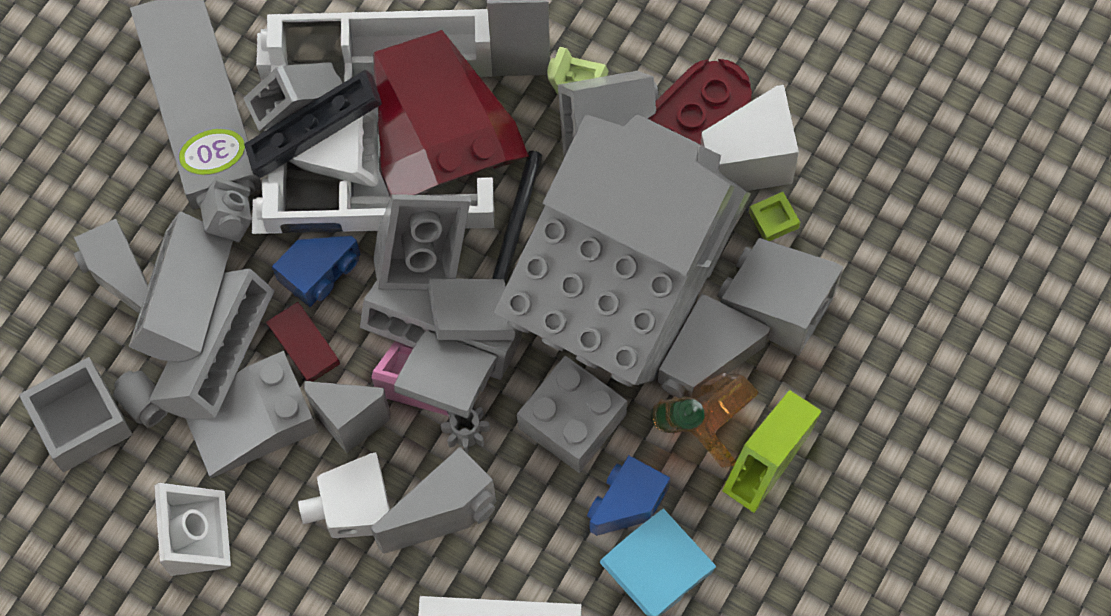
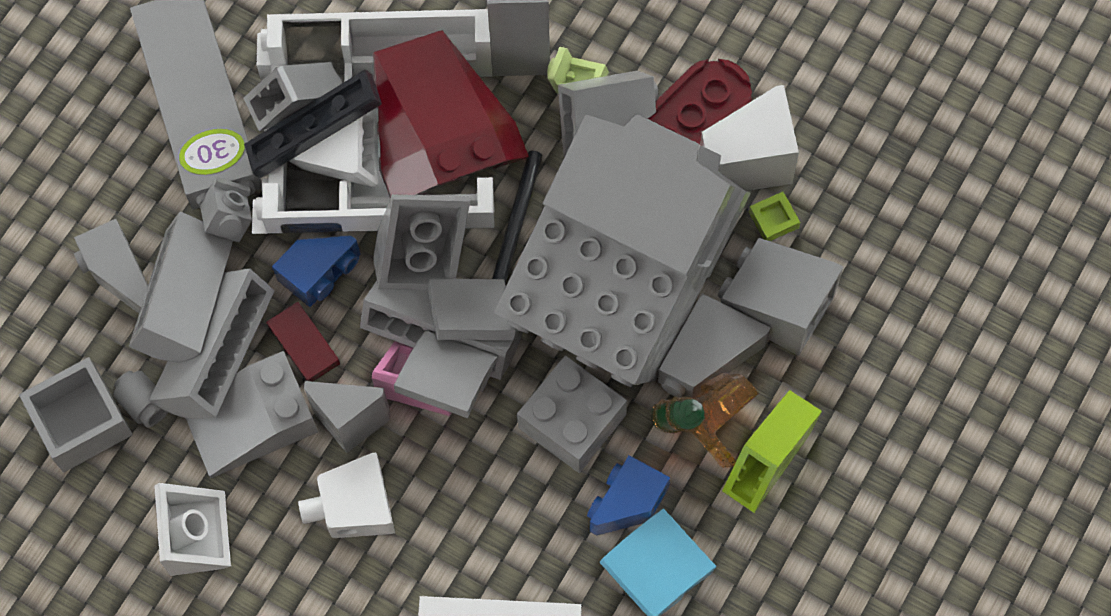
(439, 505): light grey slope -> none
(464, 436): light grey gear -> none

